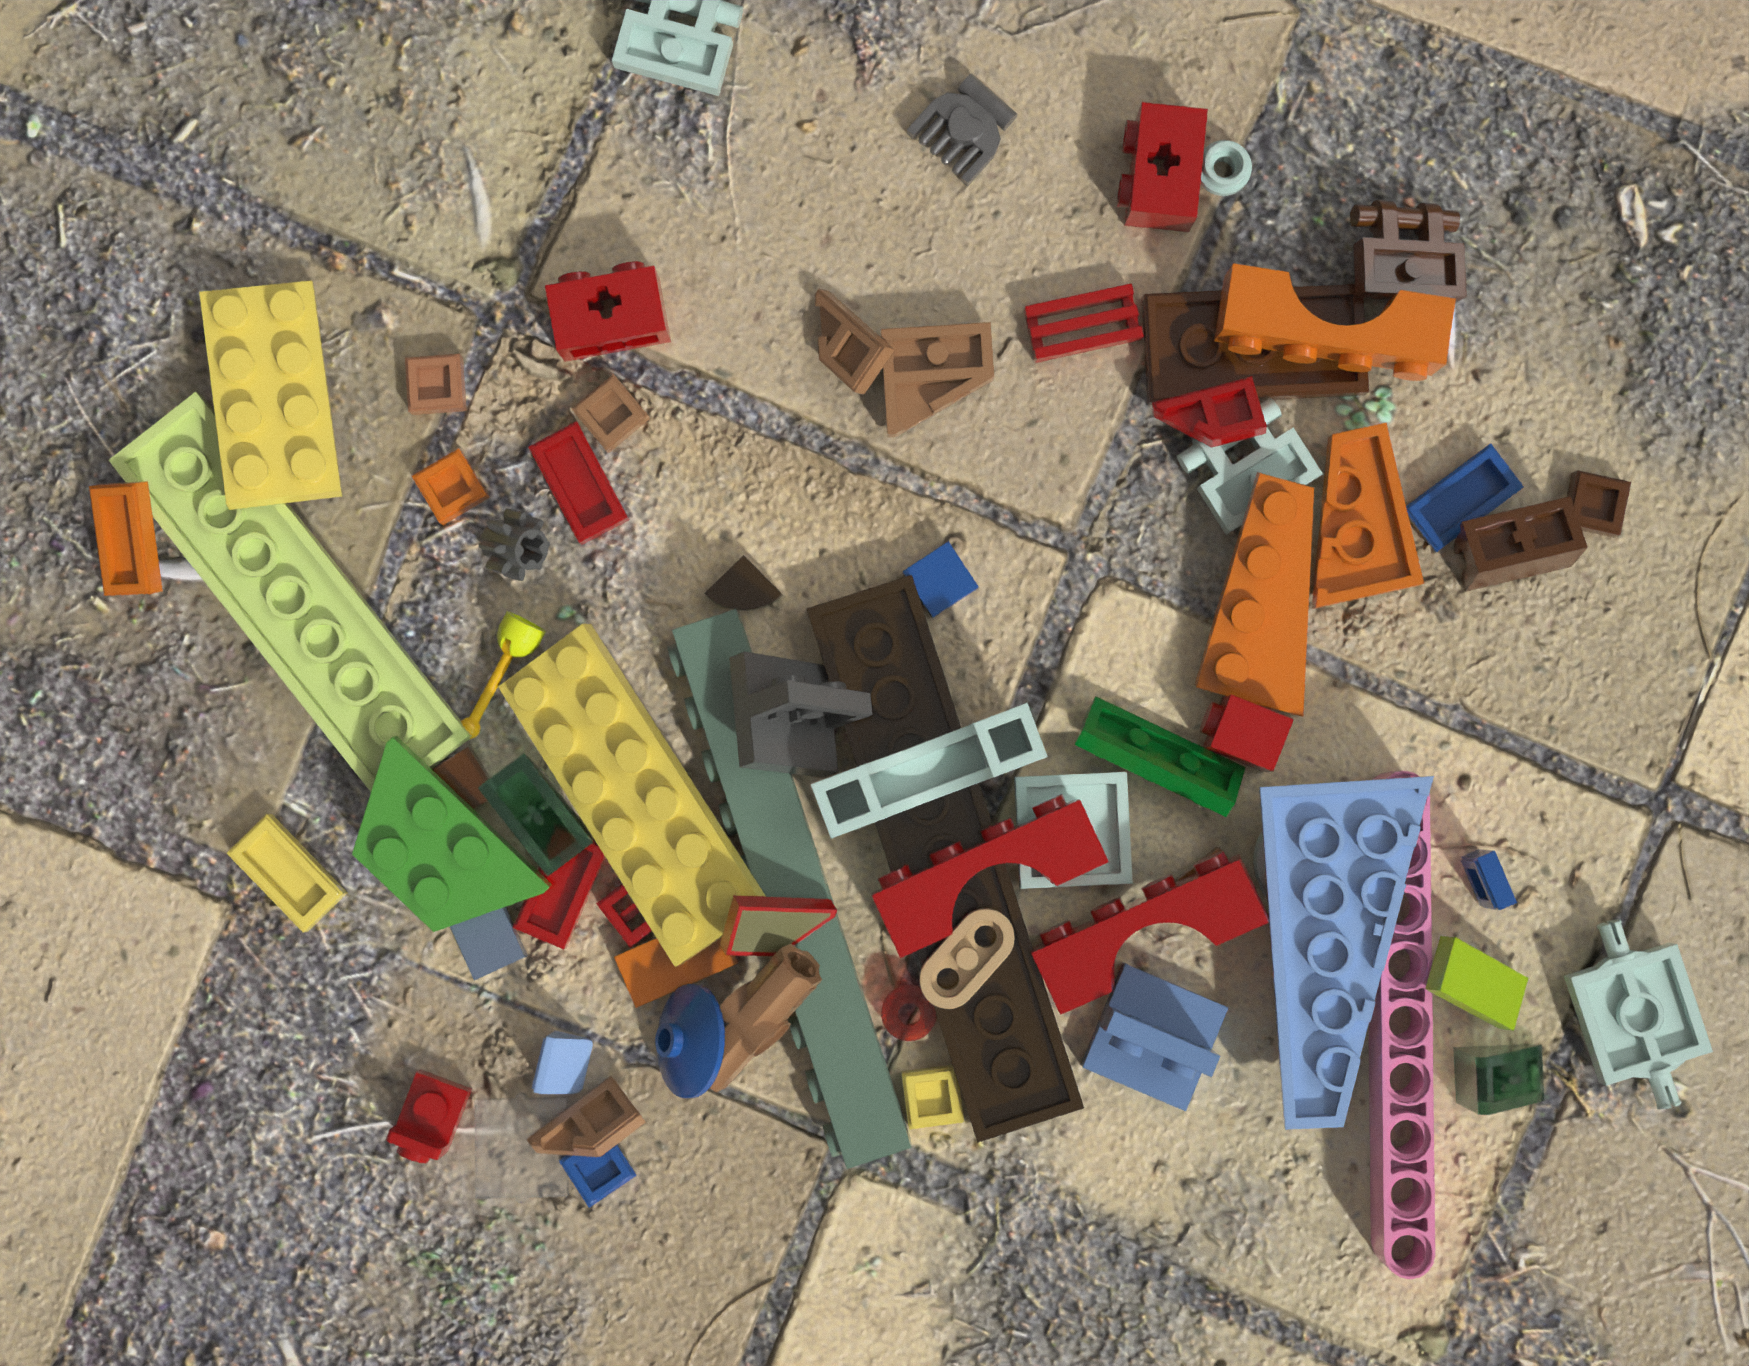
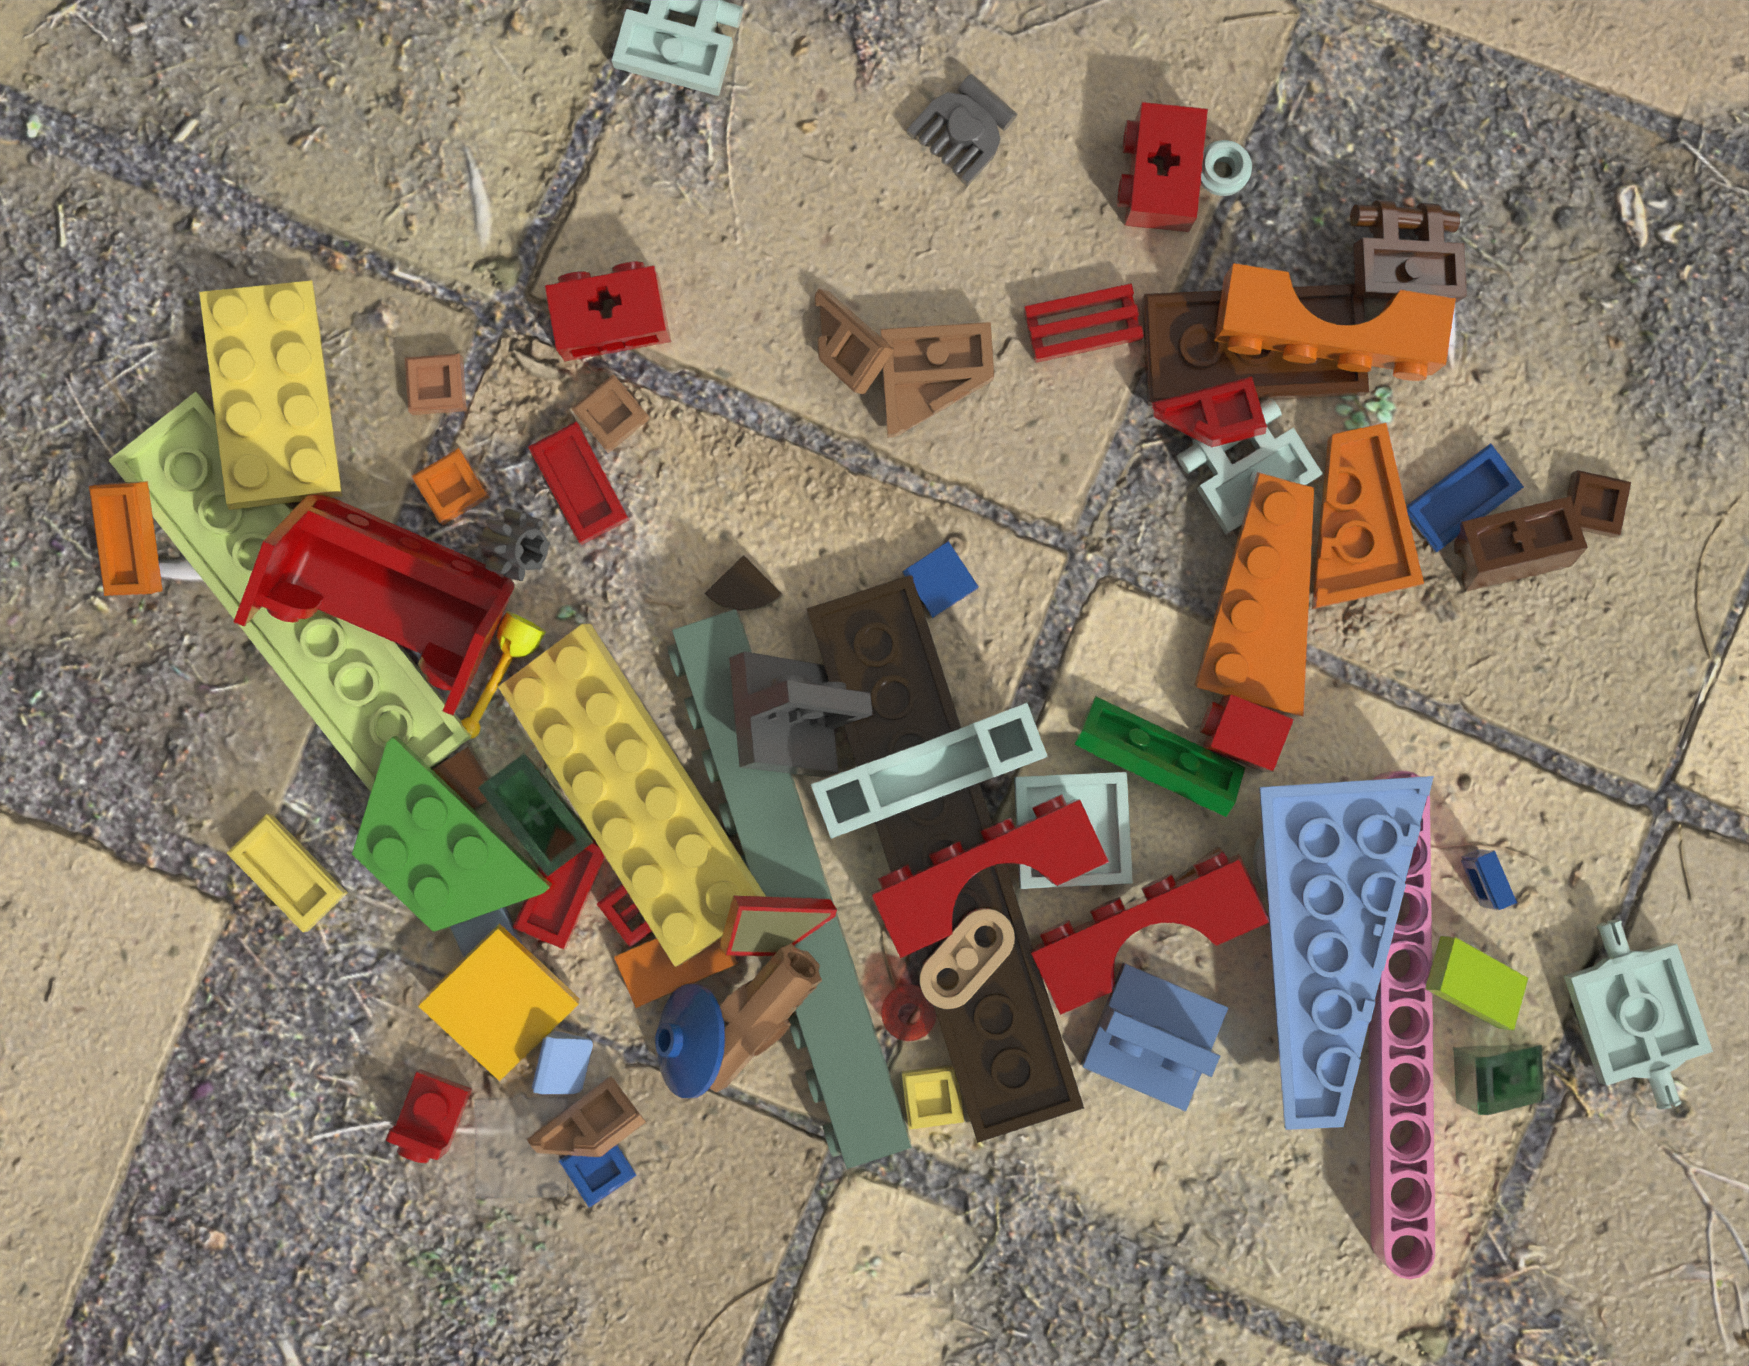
(383, 582): none -> red windscreen
(499, 1002): none -> yellow tile

